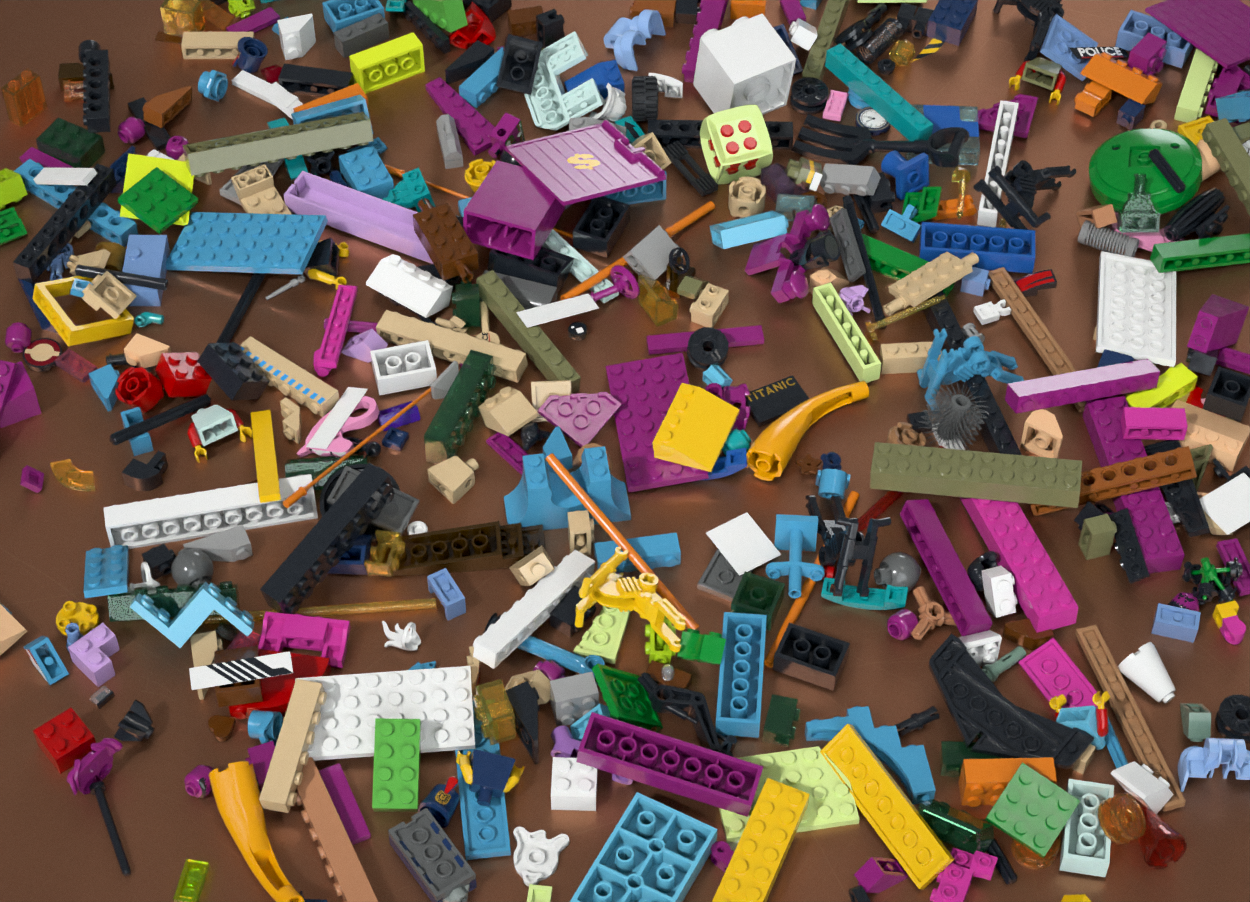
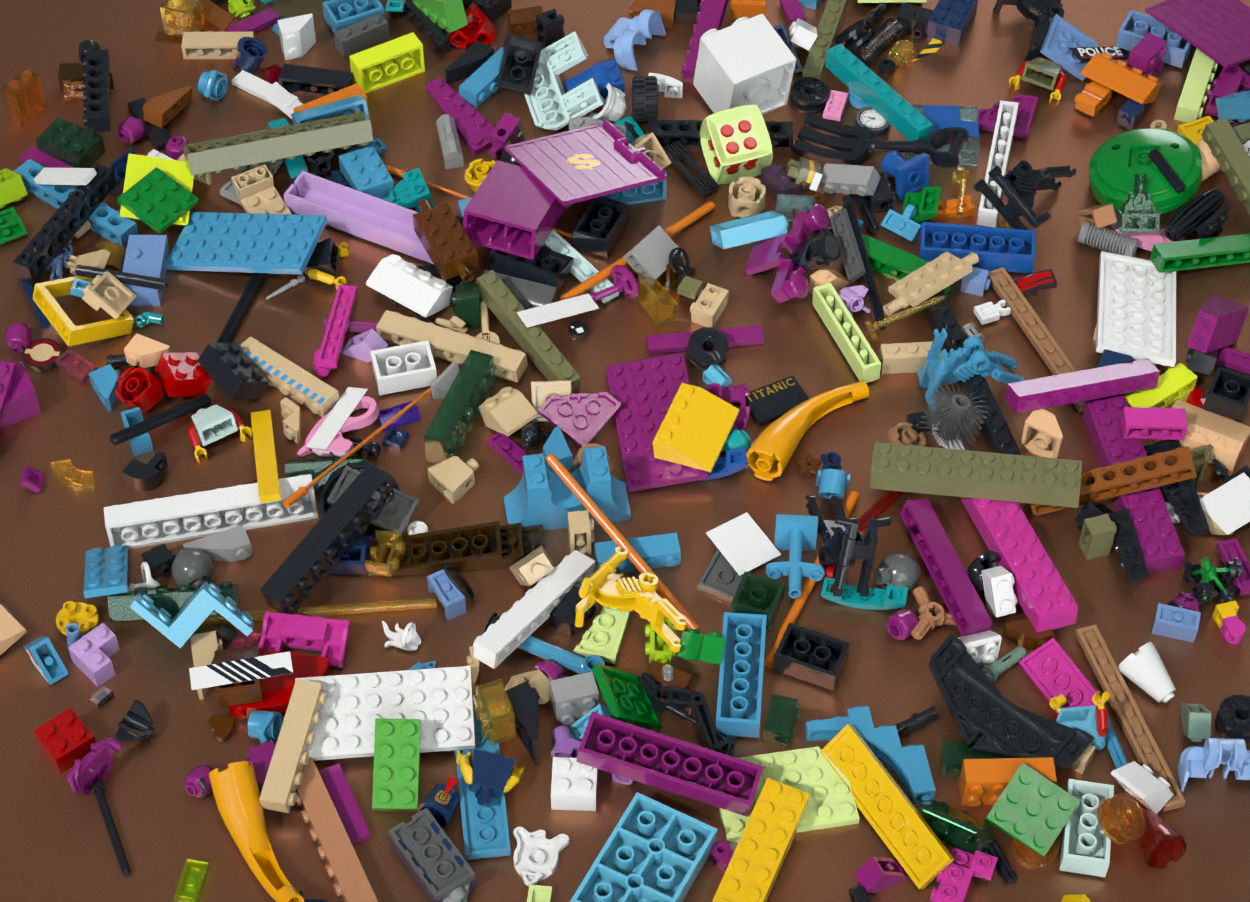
(469, 595): none -> black piece

